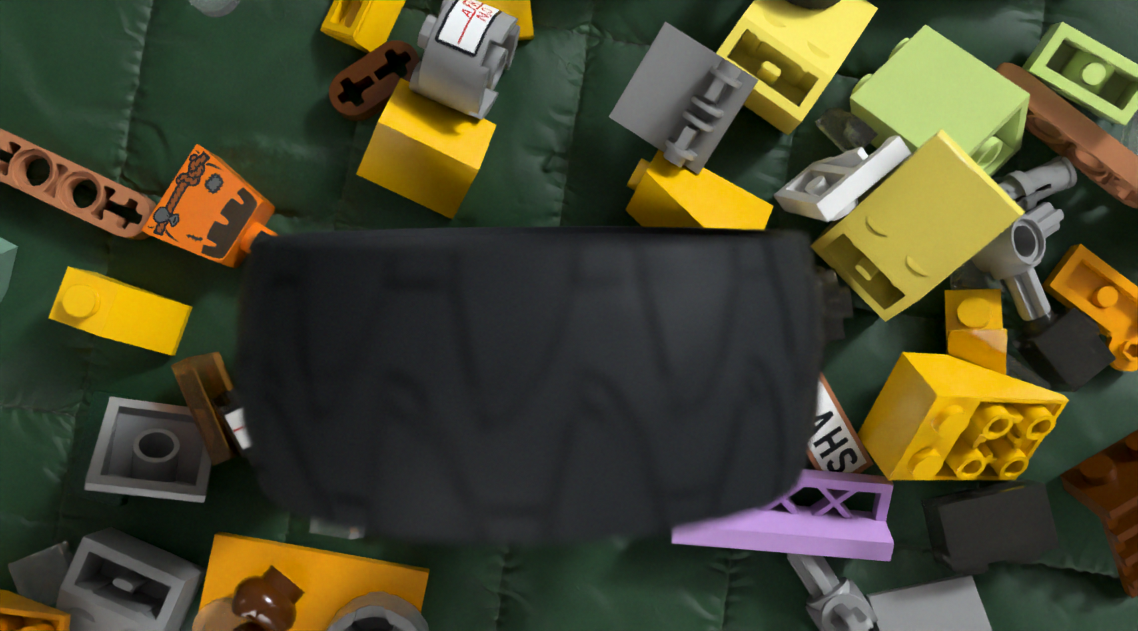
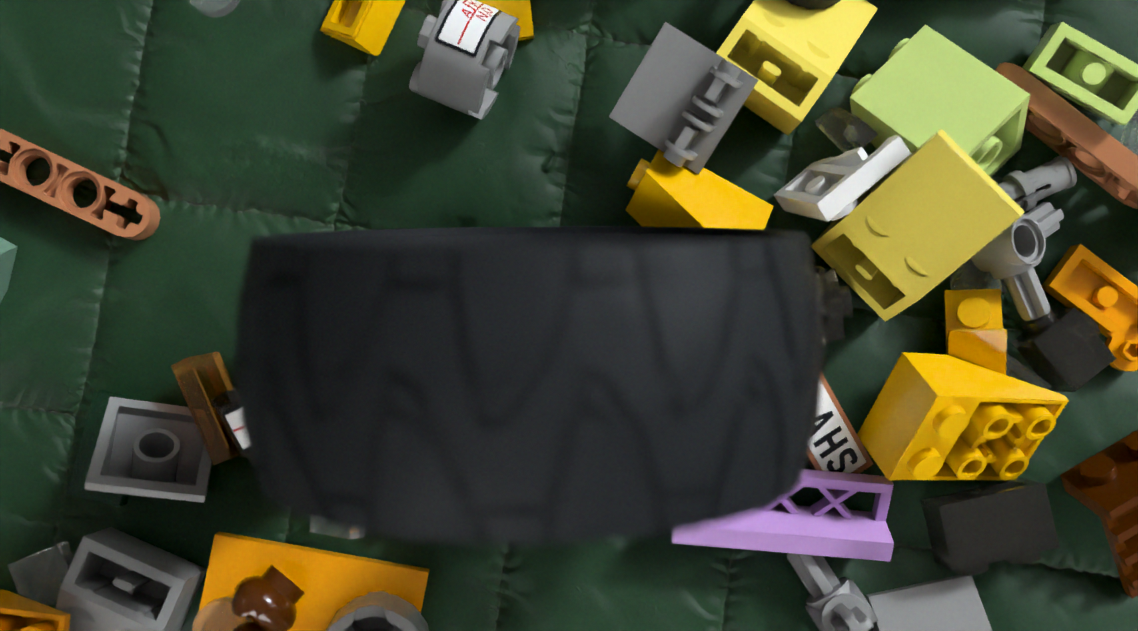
(120, 311): yellow slope -> none
(210, 211): orange torso -> none
(369, 70): reddish brown beam -> none
(426, 150): yellow slope -> none

